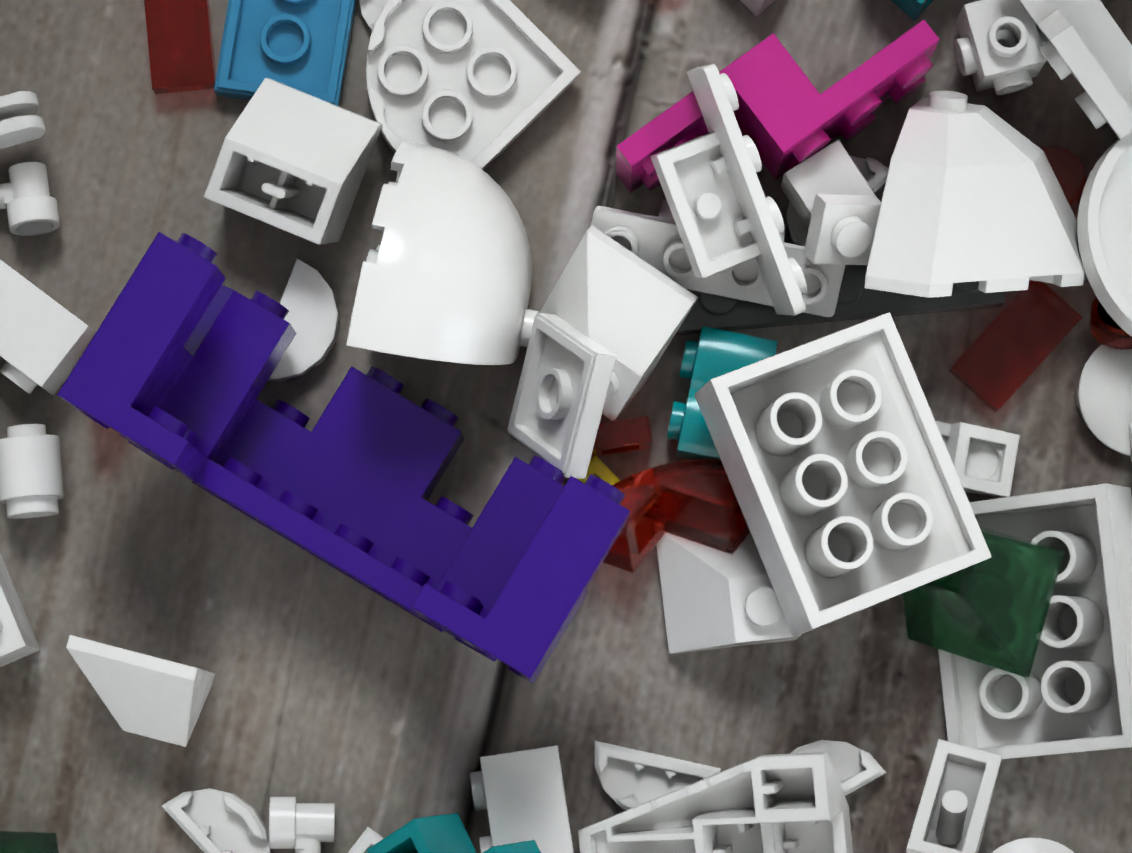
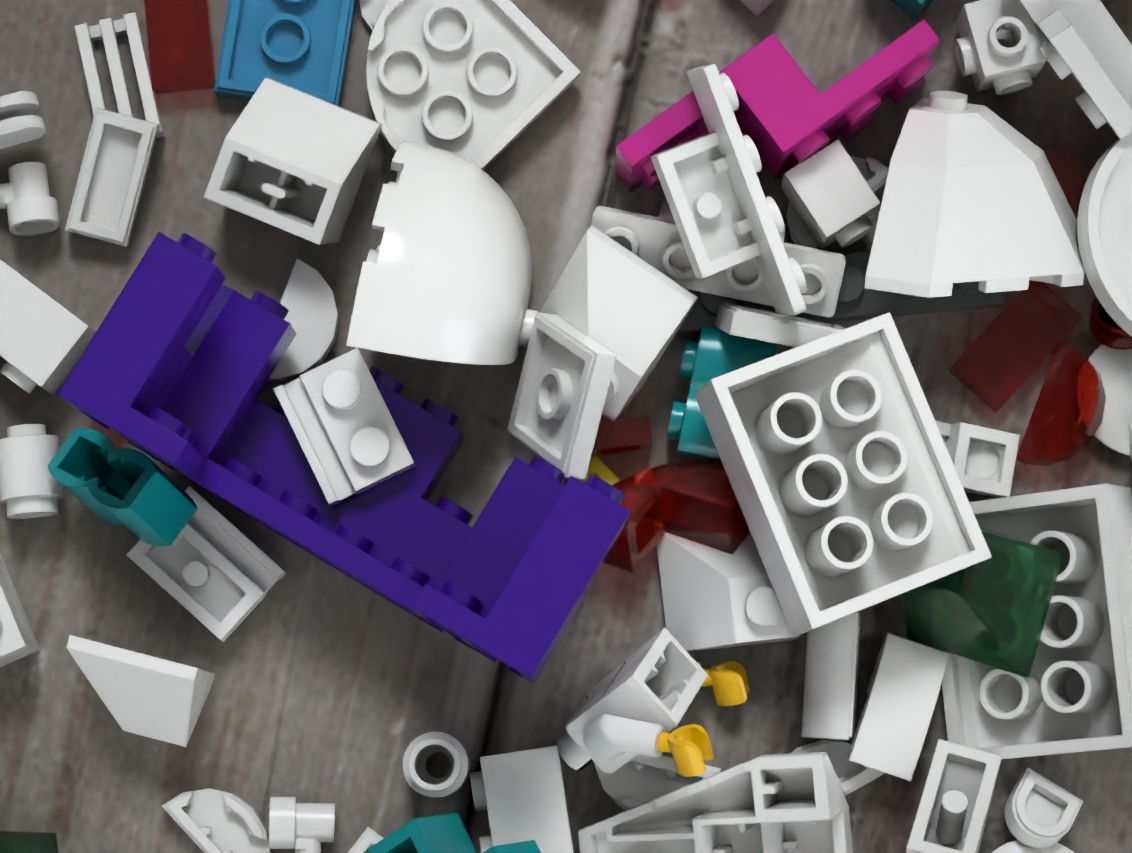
(108, 30): none -> white tile
(112, 177): none -> white tile
(122, 487): none -> teal brick
(210, 569): none -> white plate
(344, 427): none -> white plate
(416, 760): none -> white brick
(645, 701): none -> white torso
(770, 326): none -> white tile
(831, 680): none -> white brick
(842, 229): white plate -> none
(898, 706): none -> white slope
(1040, 810): none -> white tile
(1065, 411): none -> clear red tile

